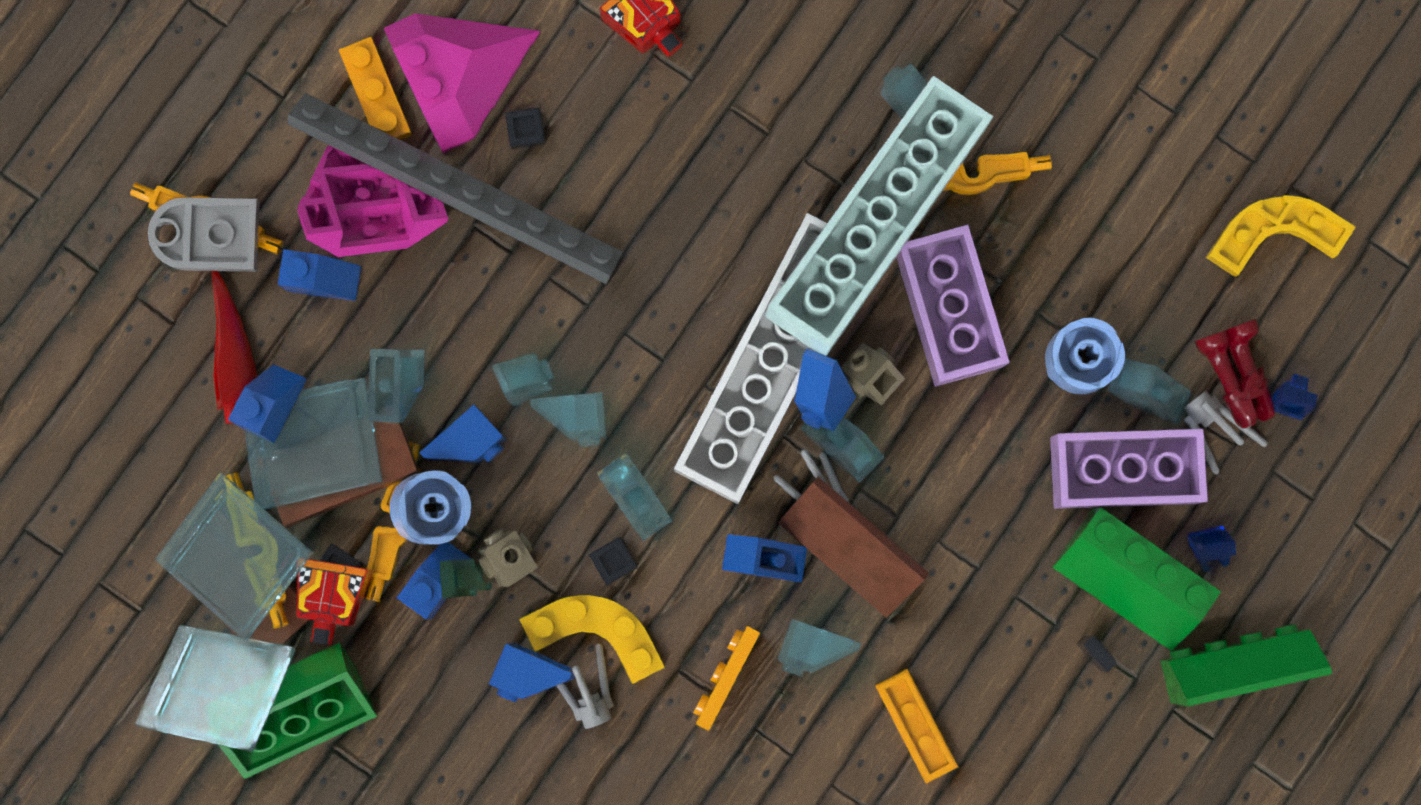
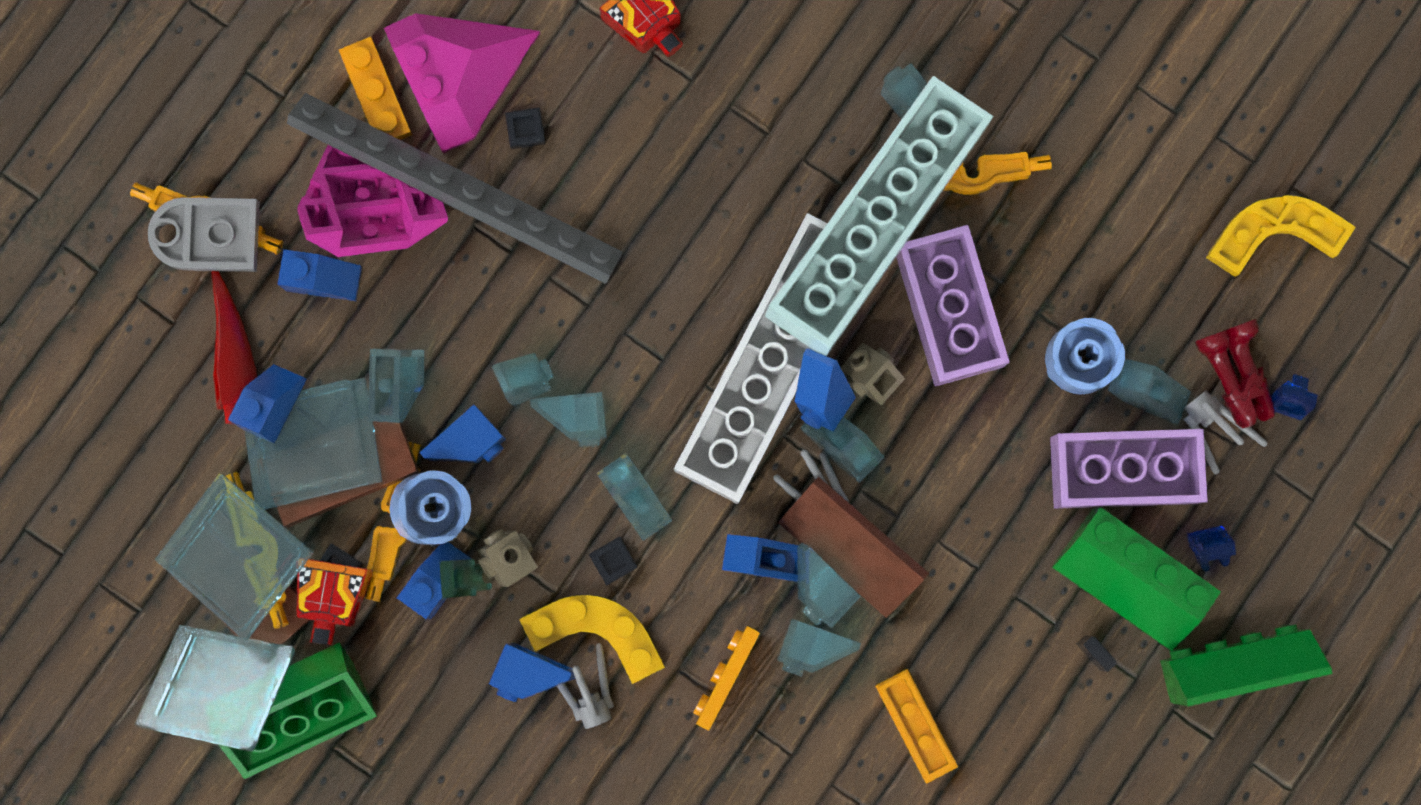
(822, 589): none -> clear light blue slope

